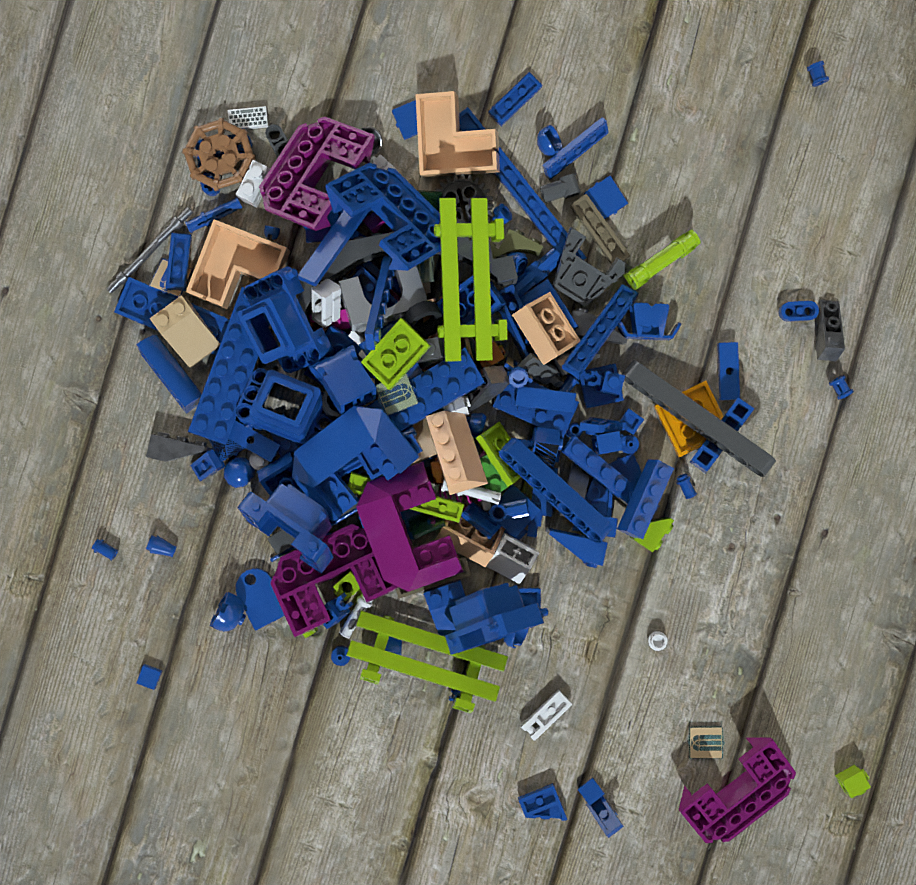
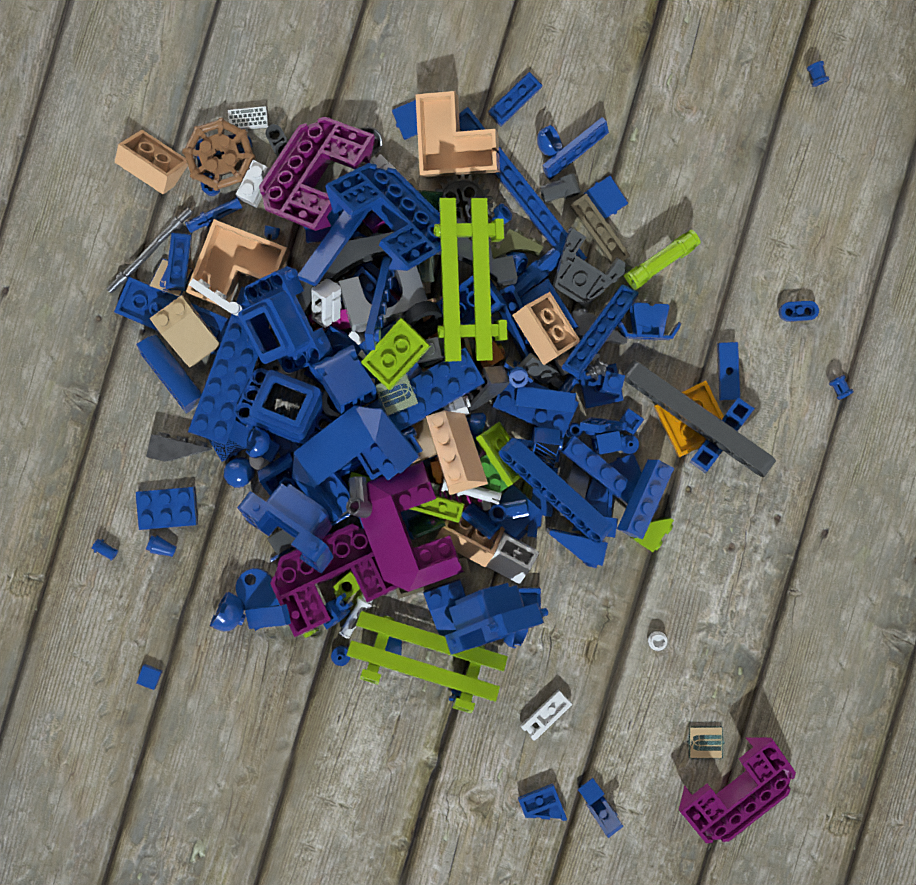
(151, 161): none -> light nougat slope
(166, 508): none -> blue plate
(207, 465): blue slope -> none
(217, 297): none -> white plate
(259, 442): none -> blue hair
(268, 616): none -> blue tile
(358, 503): none -> flat silver piece
(596, 369): none -> flat silver wheel
(686, 486): blue pin -> none
(829, 331): flat silver slope -> none
(853, 781): lime brick -> none

